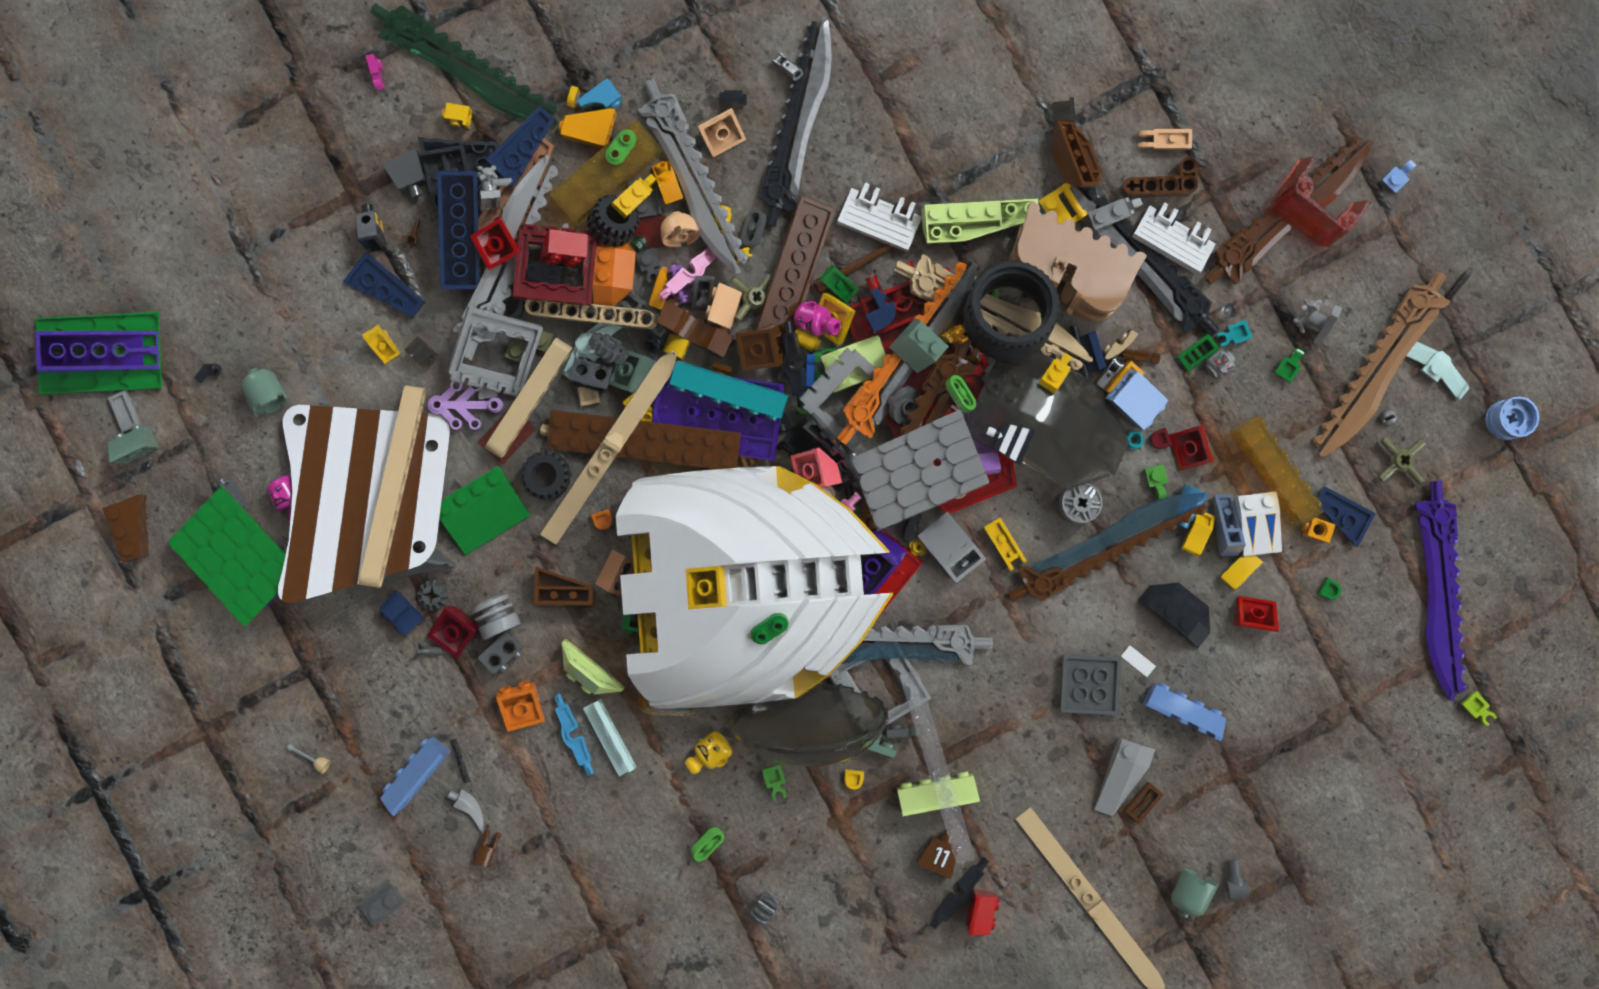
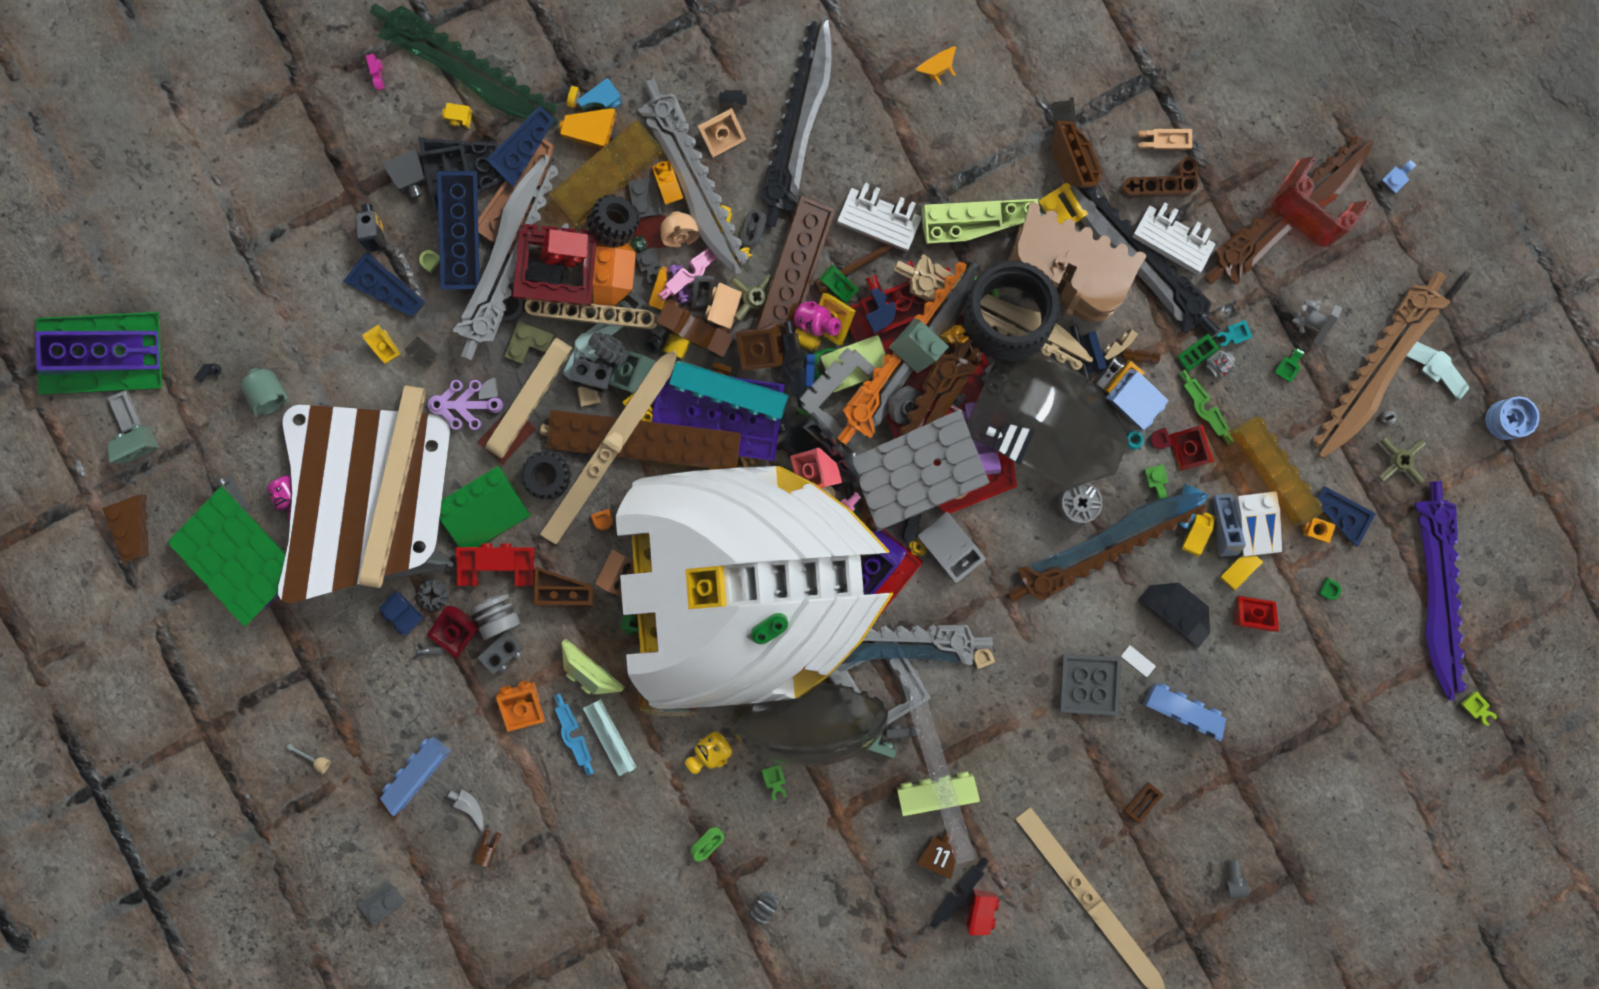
(414, 233): reddish brown hand -> none
(429, 260): none -> yellowish green tile
(458, 761): black piece -> none
(489, 196): light grey piece -> none
(491, 558): none -> red bracket
(495, 244): red slope -> none
(502, 325): light grey hinge -> none
(621, 147): bright green plate -> none
(633, 196): yellow hinge -> none
(787, 66): flat silver bar -> none
(853, 778): yellow tile -> none
(938, 64): none -> light orange piece
(960, 394): bright green plate -> none
(983, 658): none -> tan tile
(1004, 542): yellow hinge -> none
(1056, 374): yellow hinge -> none
(1113, 212): light grey hinge -> none
(1124, 771): light grey wedge -> none
(1192, 894): sand green cylinder -> none
(1200, 398): none -> bright green piece

